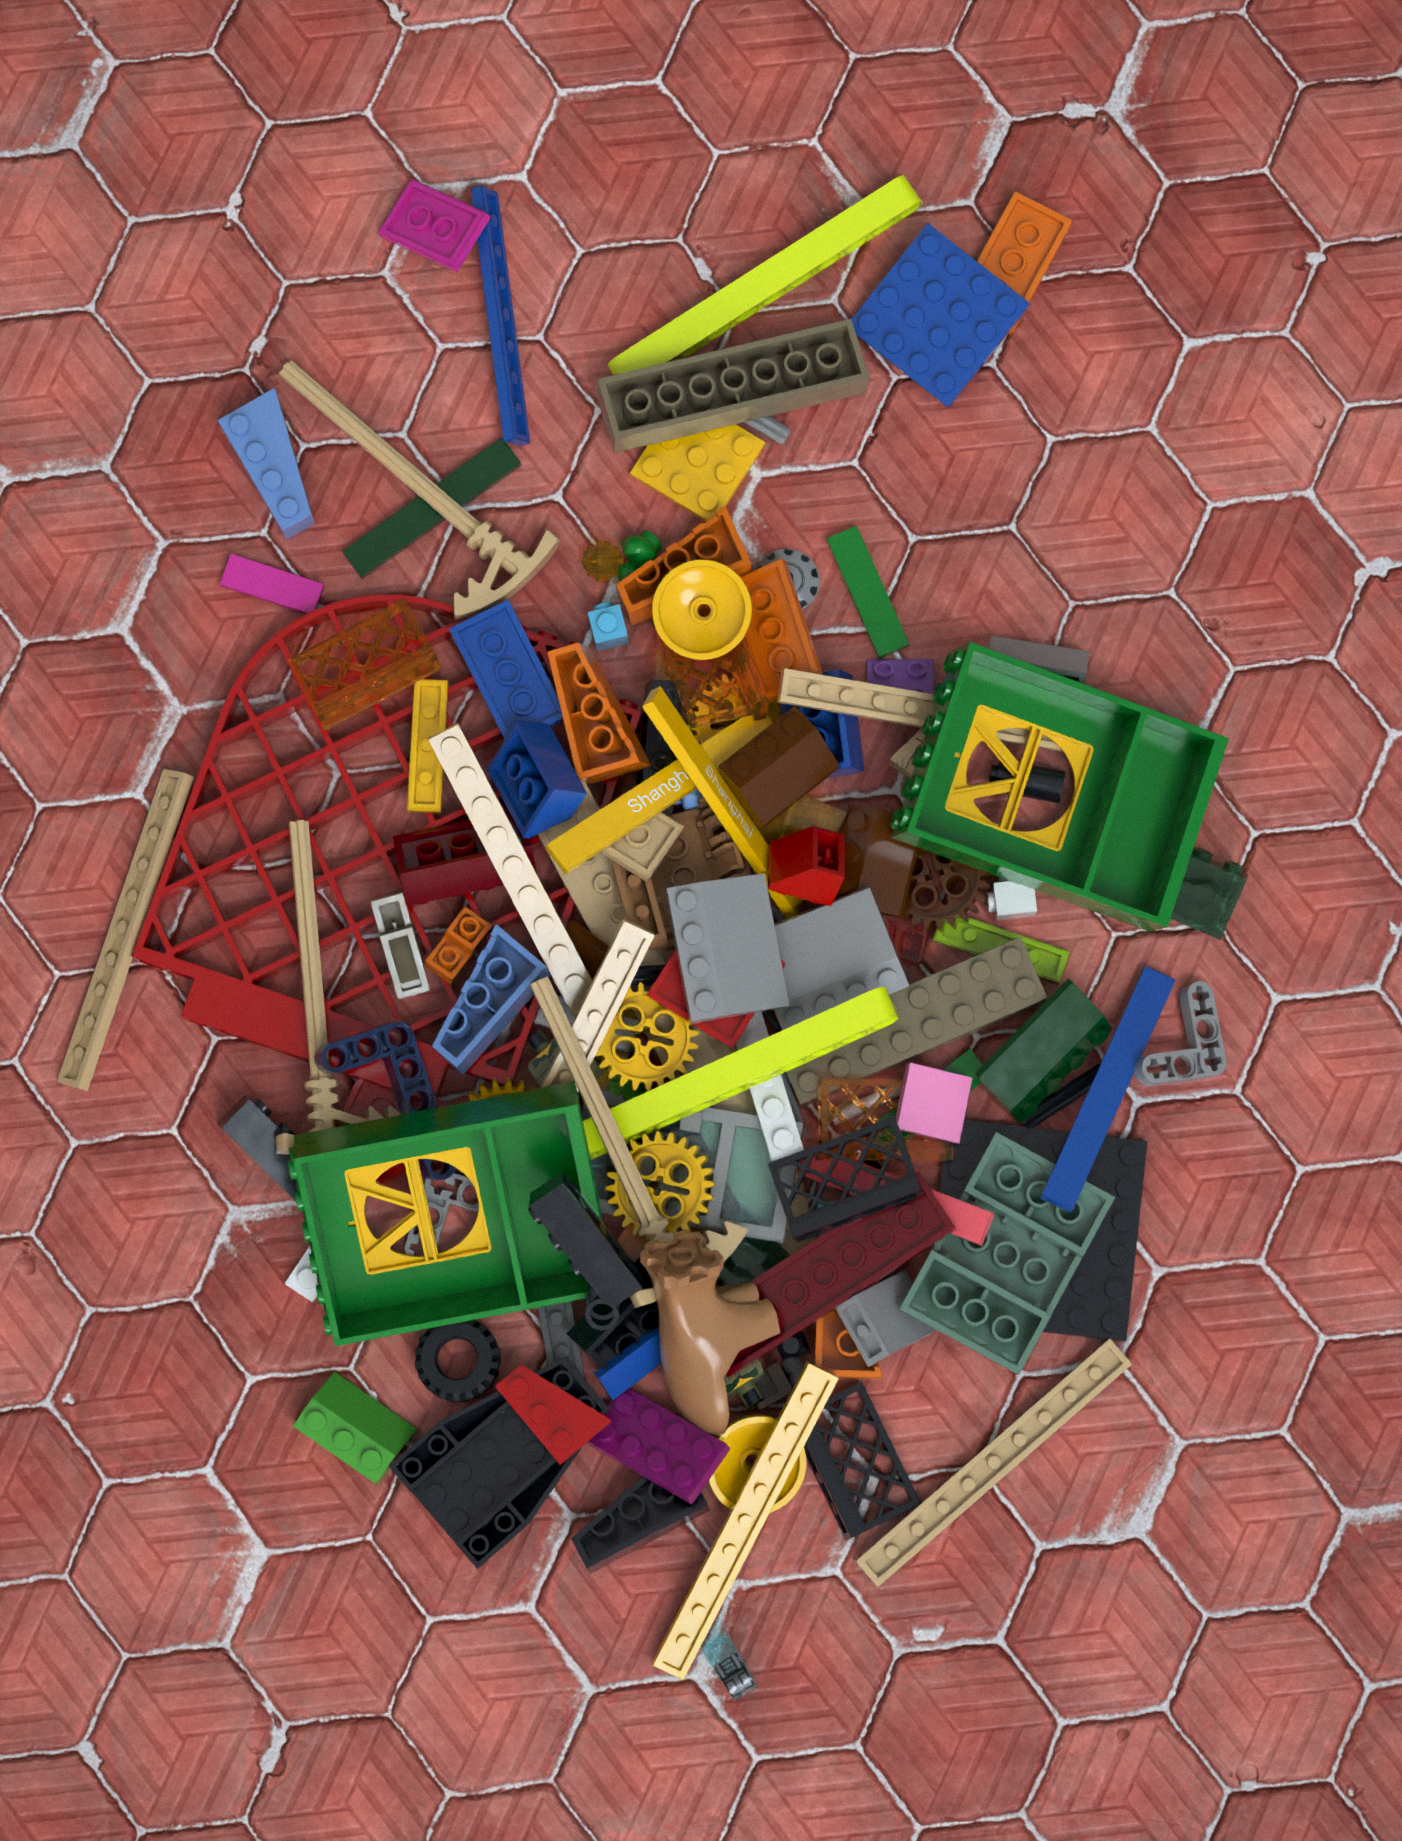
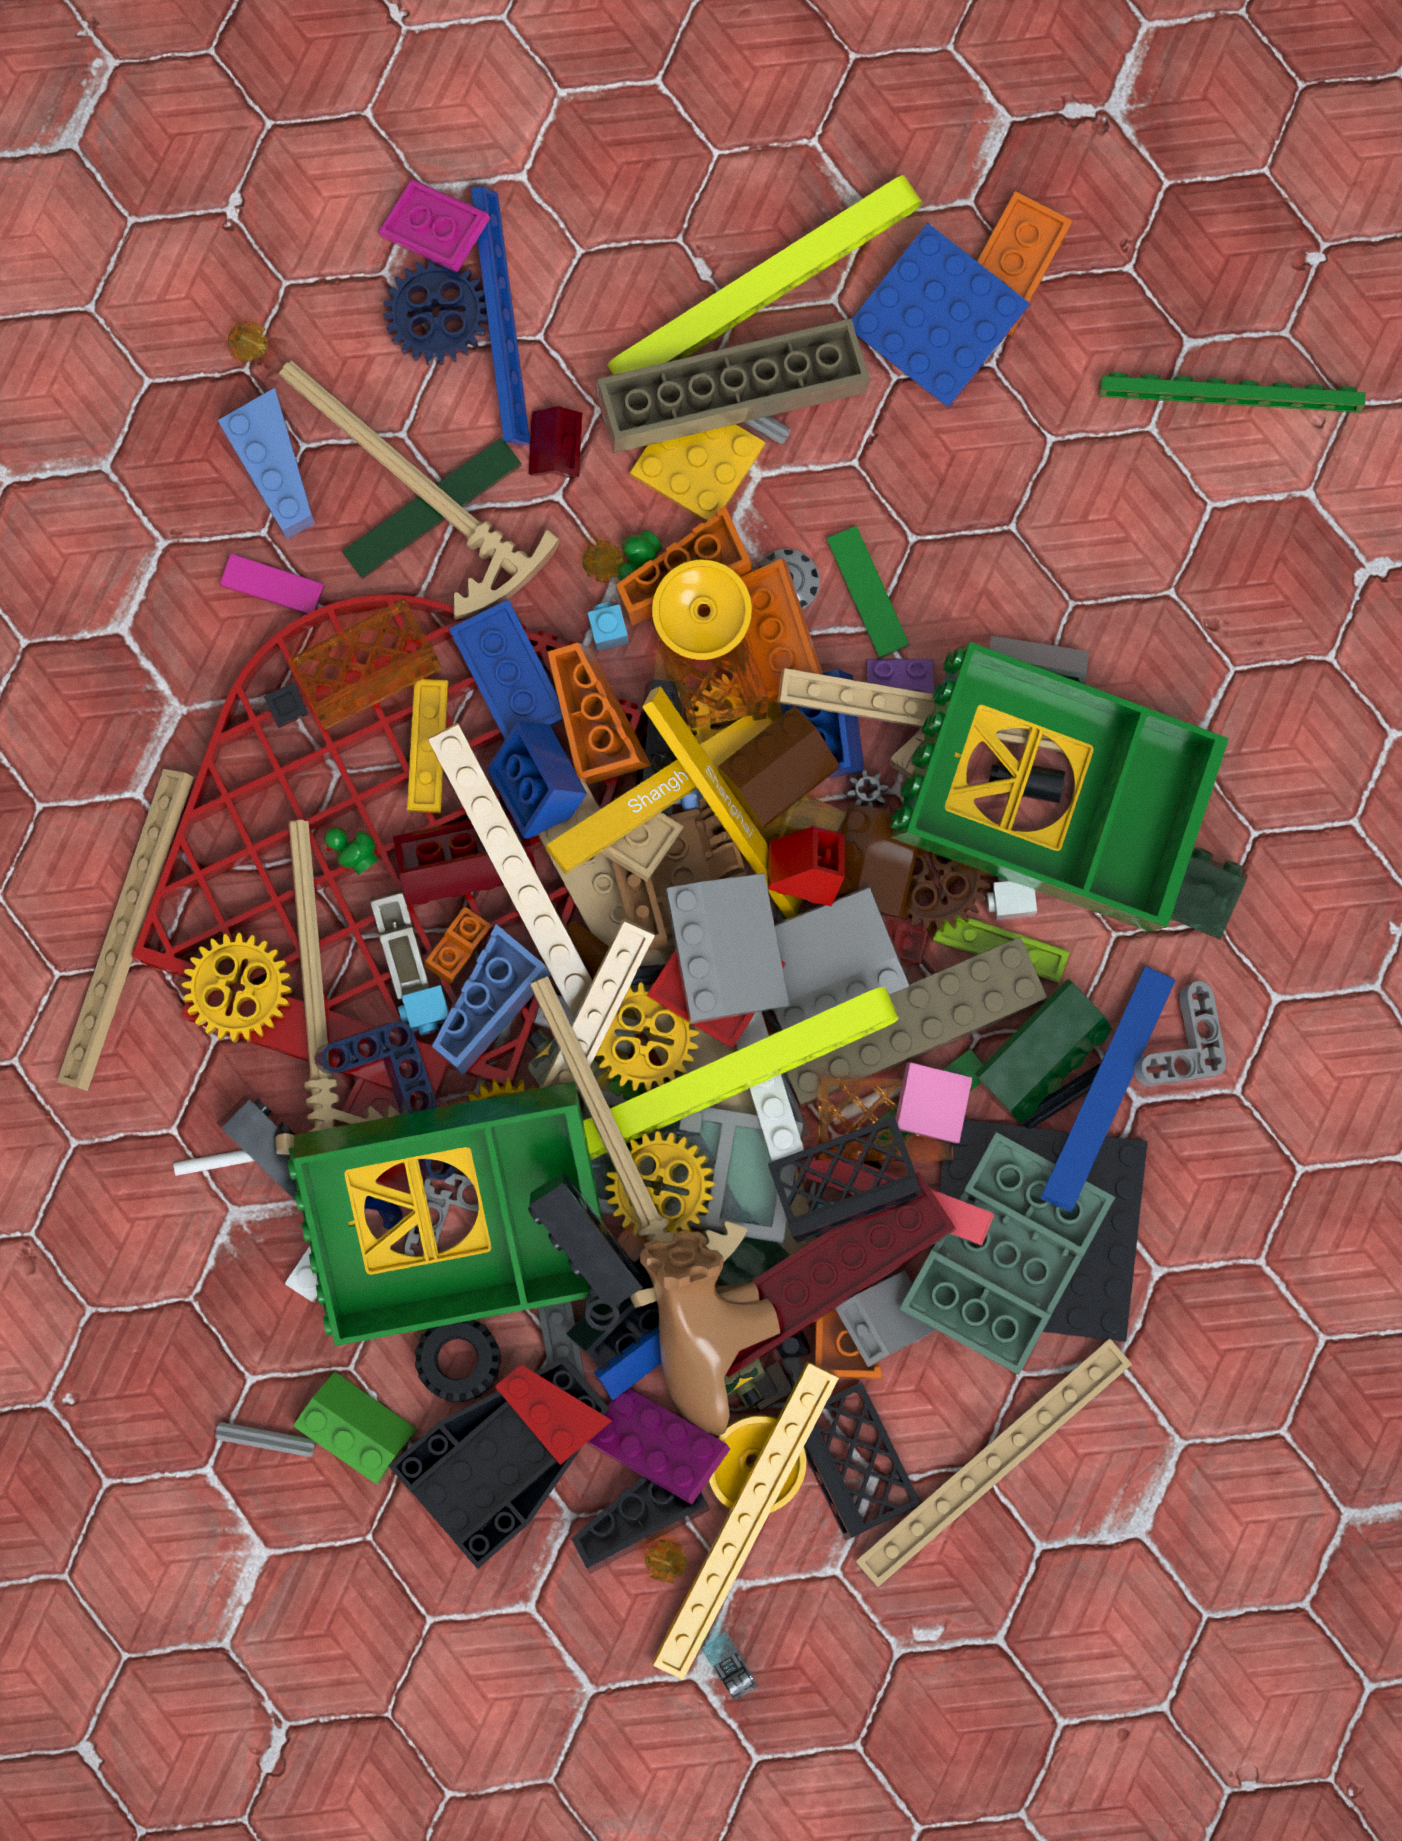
(211, 1162): none -> white bar
(248, 341): none -> clear yellow gear
(265, 1439): none -> light grey axle
(266, 995): none -> yellow gear
(286, 705): none -> black plate
(356, 854): none -> green animal
(389, 1211): none -> clear blue arm
(424, 1010): none -> medium azure brick
(438, 341): none -> dark blue gear
(555, 442): none -> dark red panel
(666, 1561): none -> clear yellow gear
(873, 785): none -> light grey gear
(1242, 394): none -> green plate

